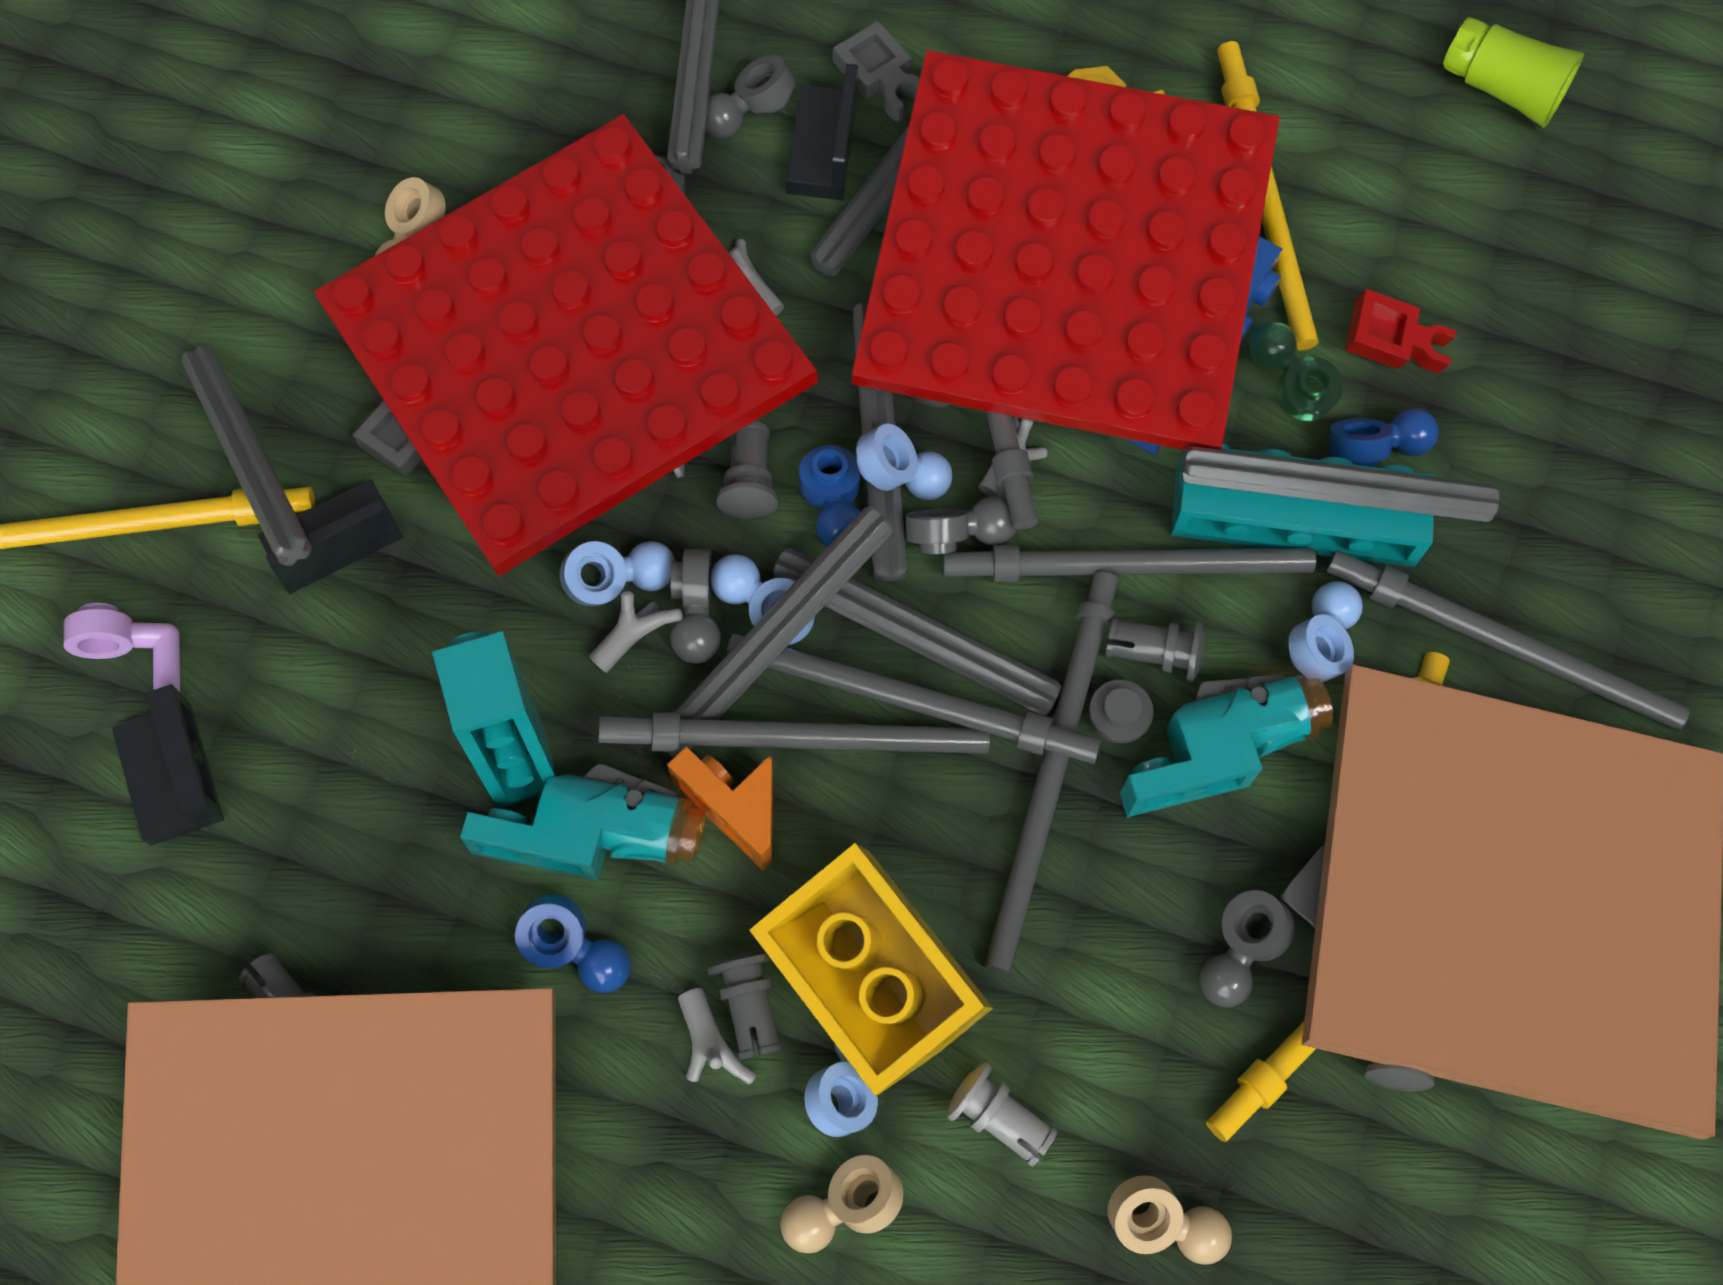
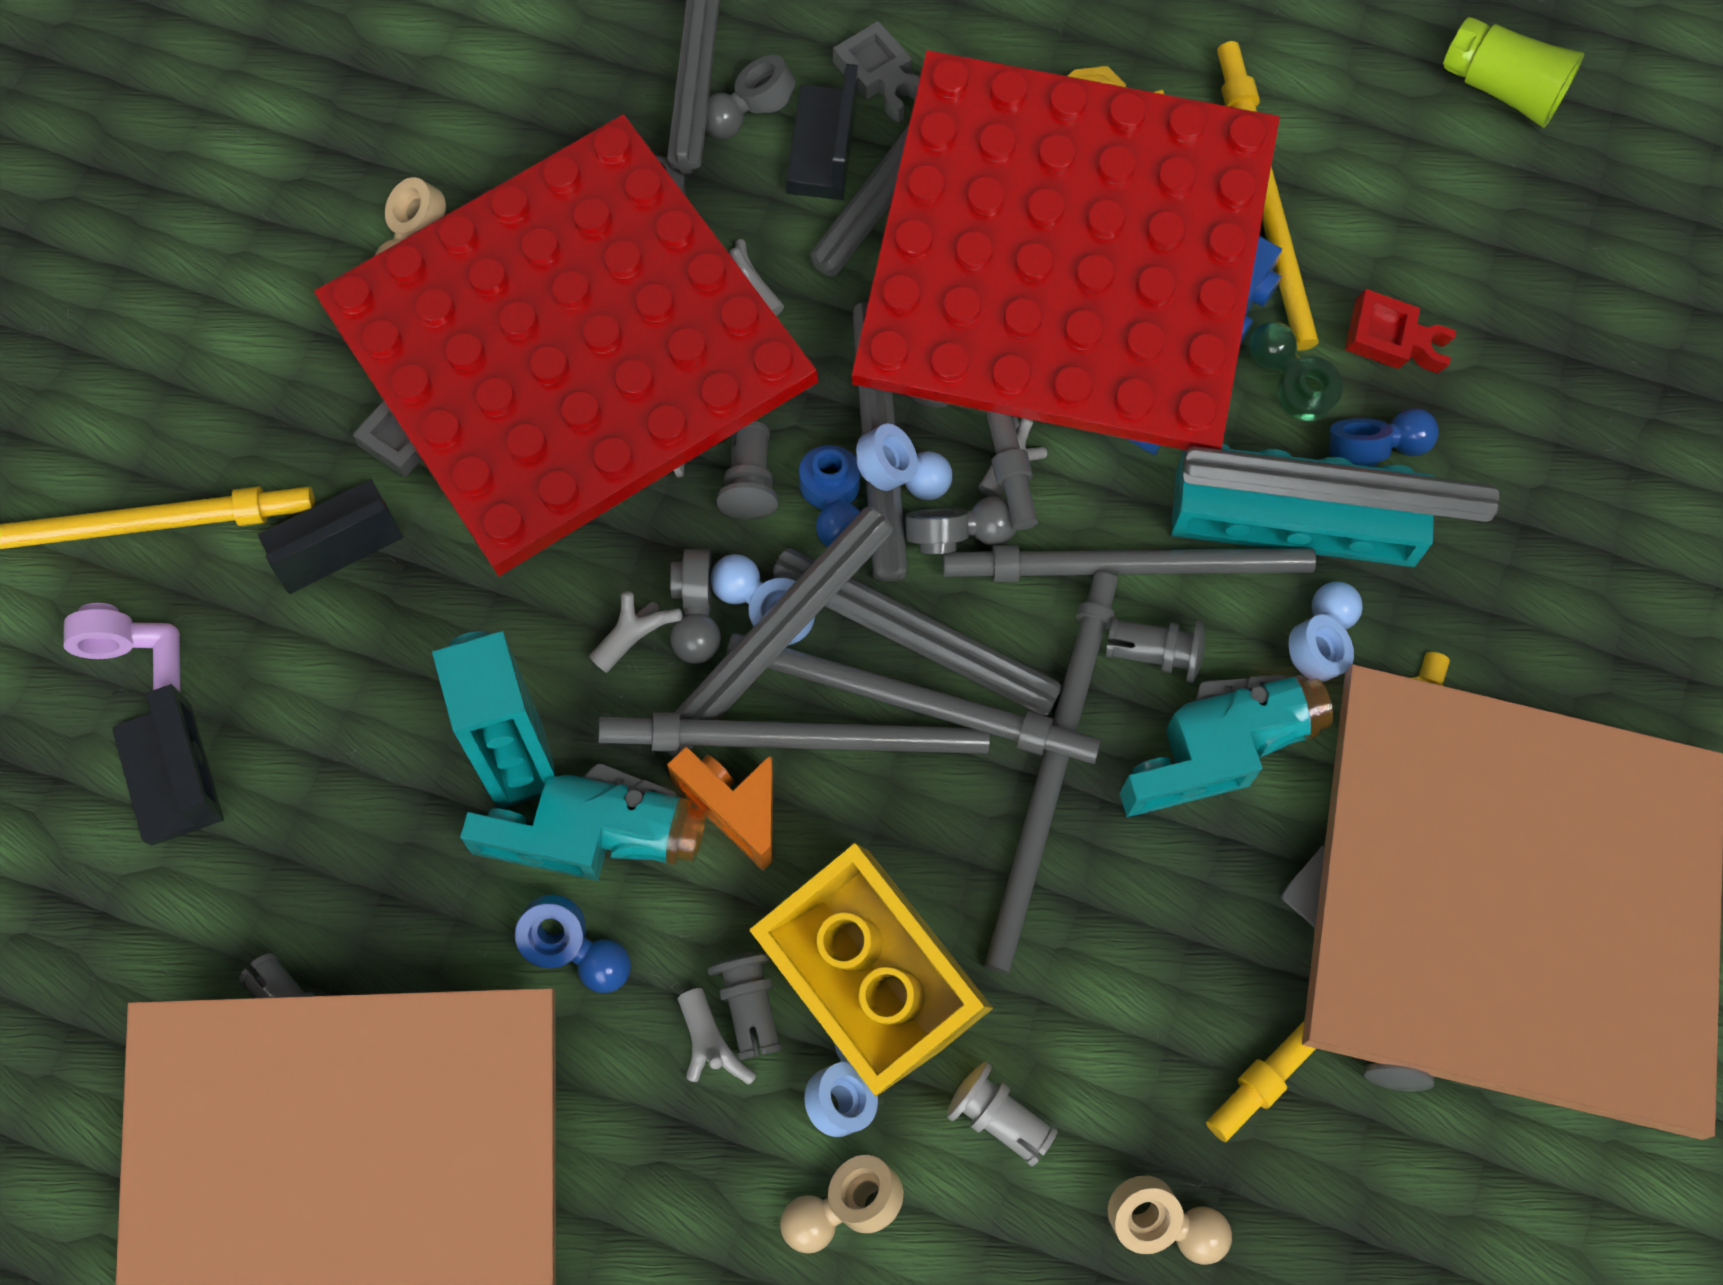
(246, 456): dark grey axle -> none
(646, 567): light blue plate -> none
(1121, 711): dark grey plate -> none
(1227, 976): dark grey plate -> none
(1392, 587): dark grey bar -> none

